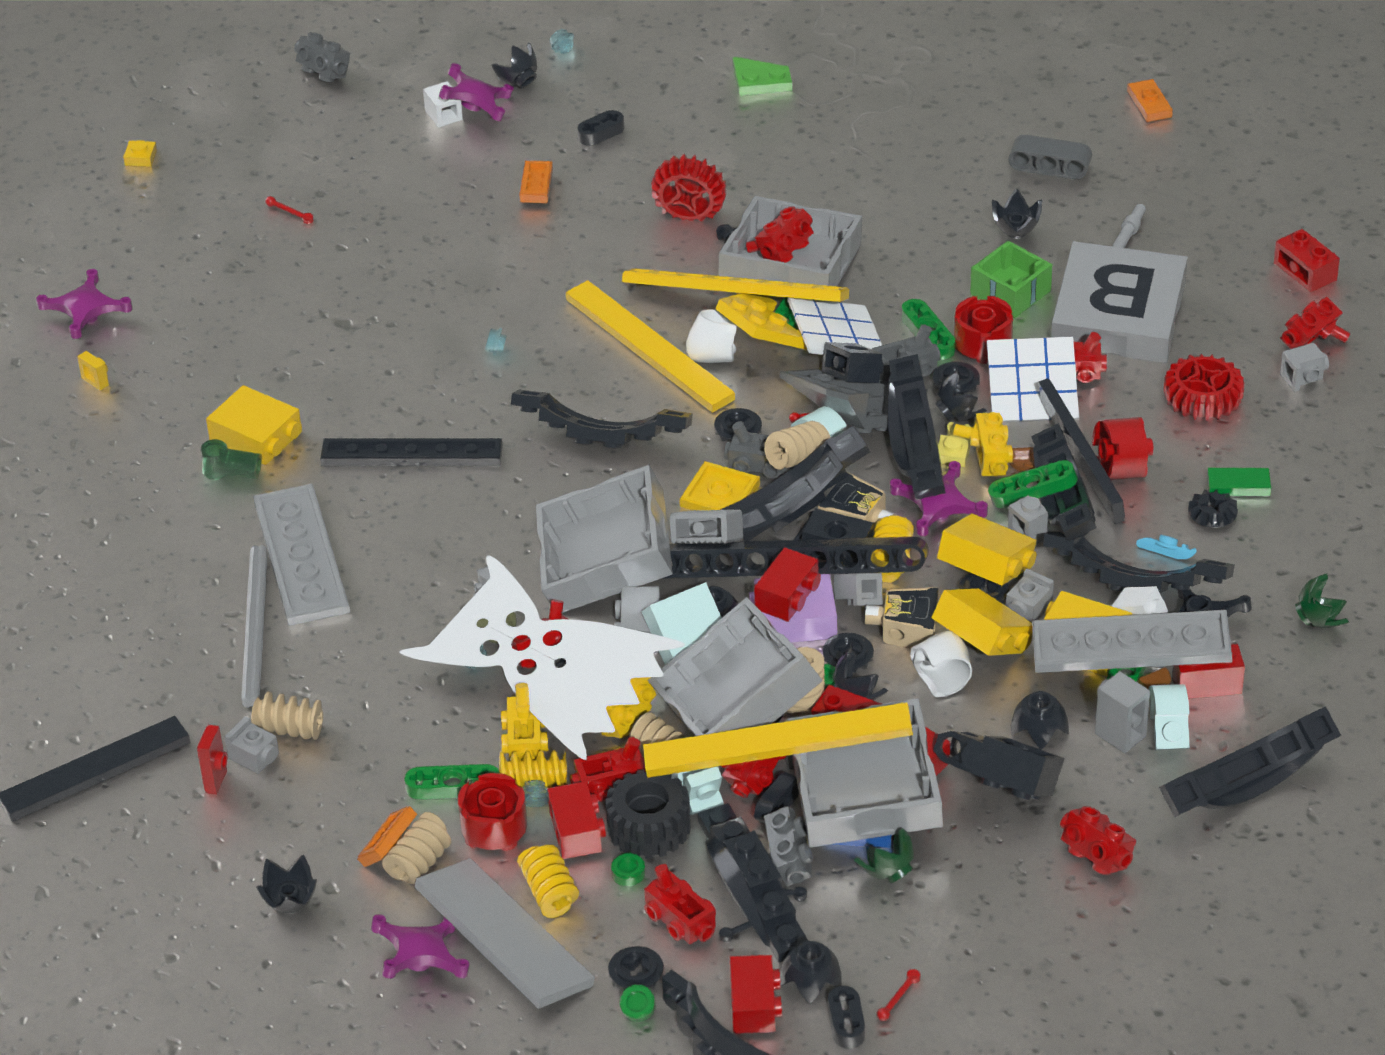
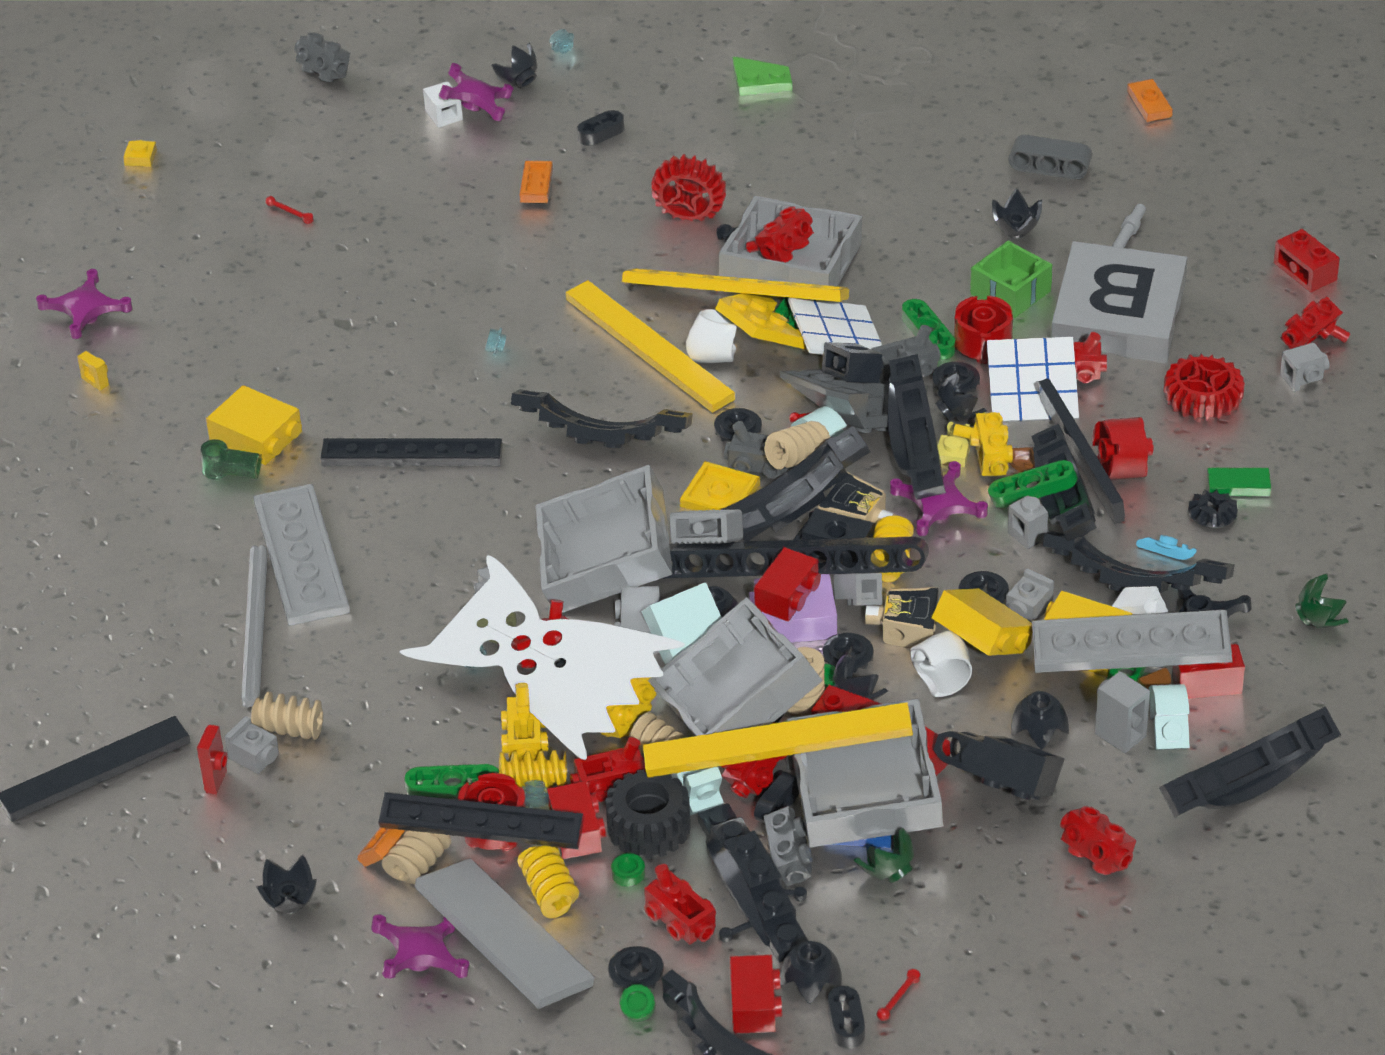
(481, 820): none -> black tile
(987, 549): yellow brick -> none

